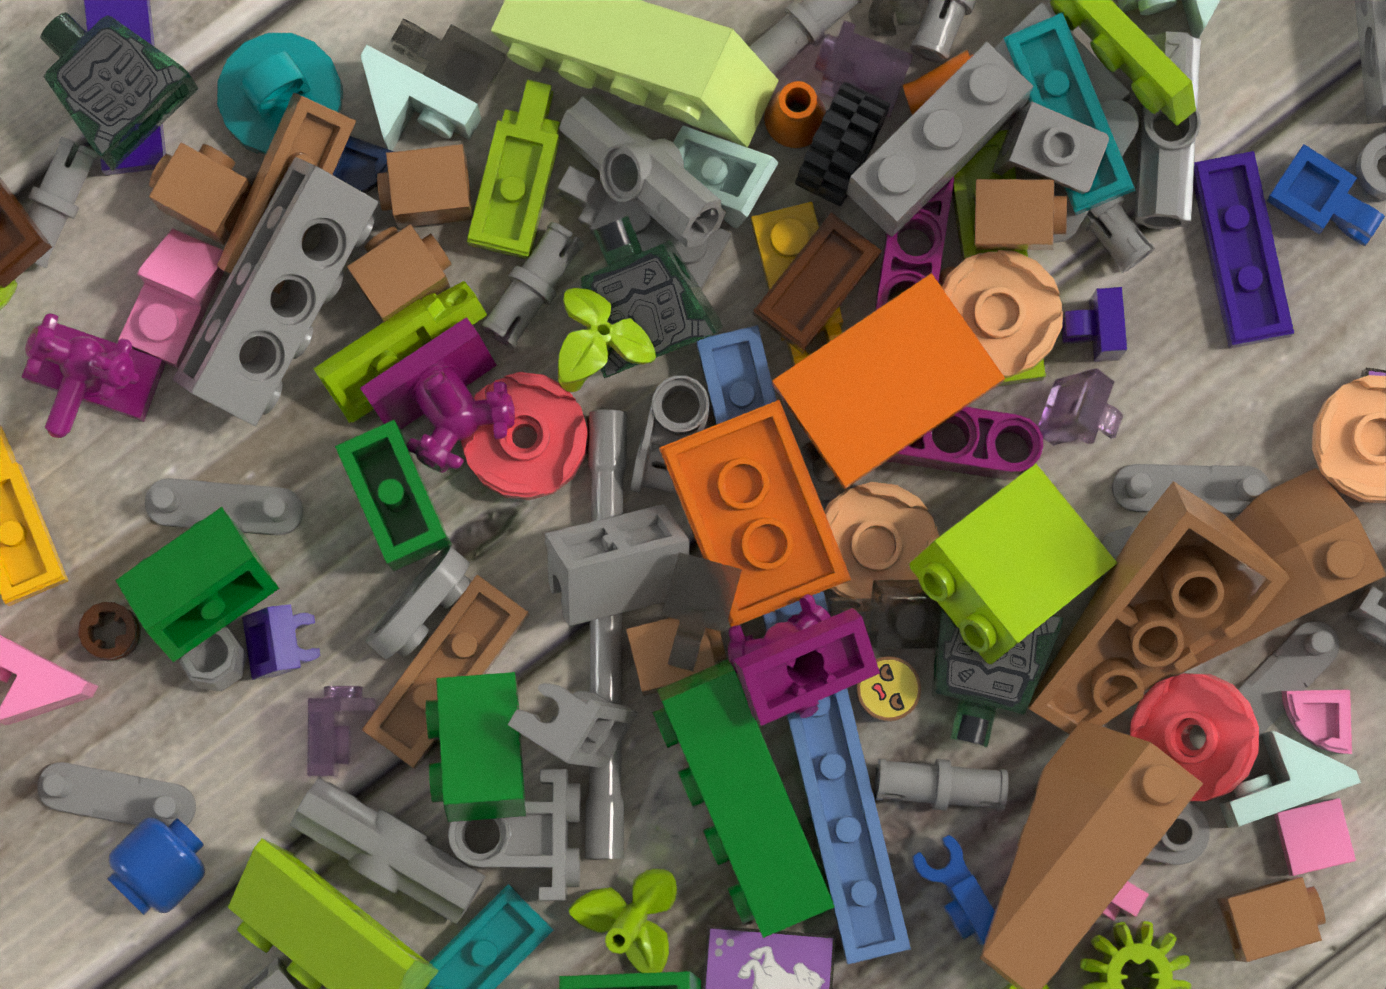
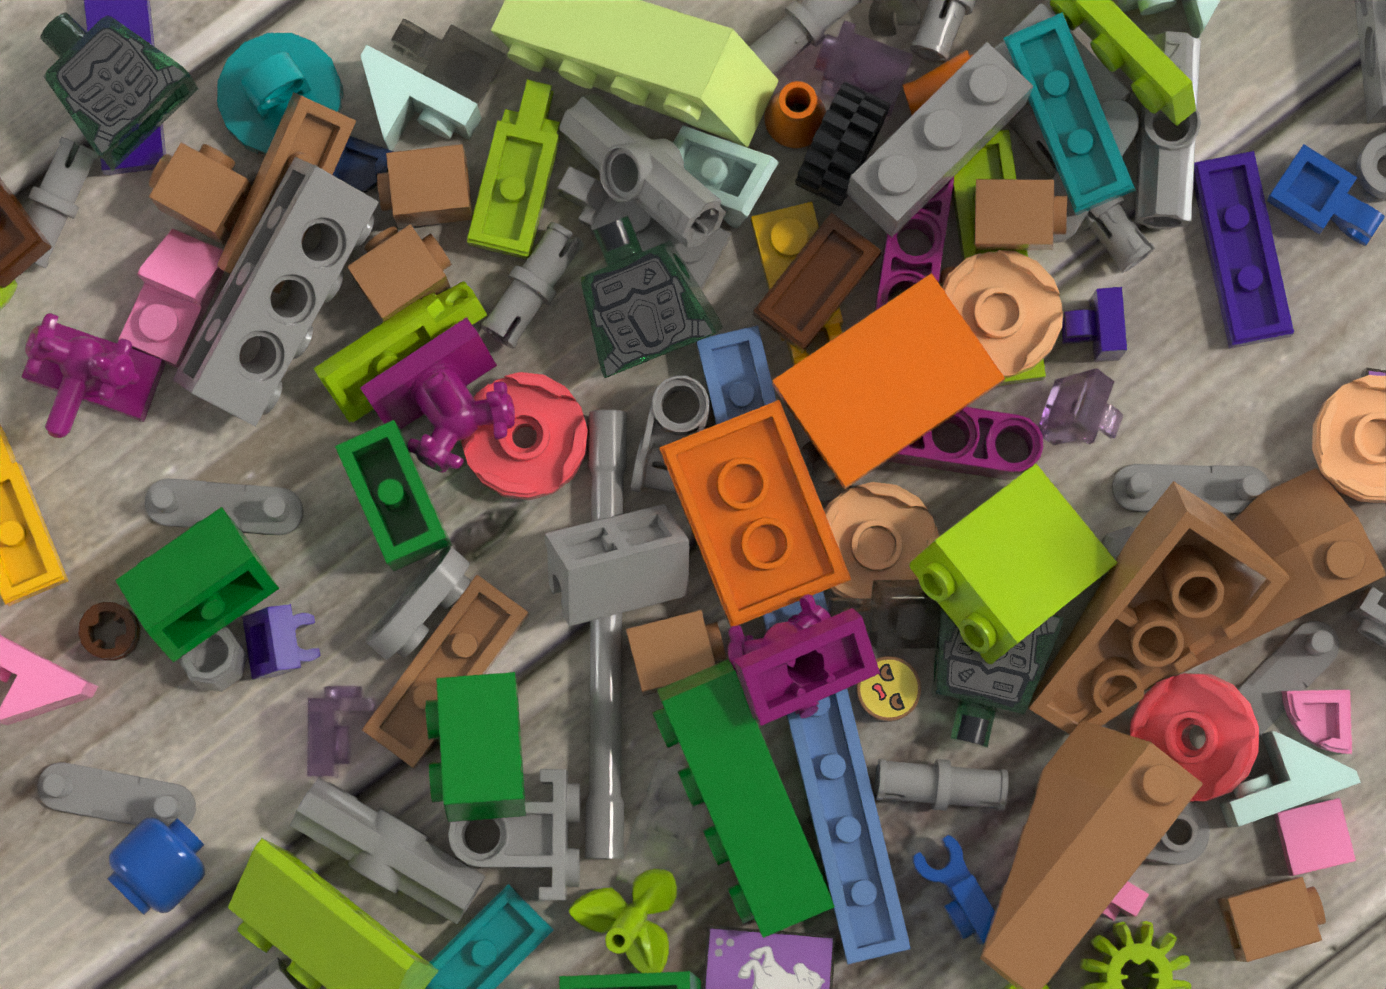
(584, 730): light grey hinge -> none
(586, 350): lime plant -> none
(700, 599): clear smoke plate -> none
(1052, 148): light grey bracket -> none

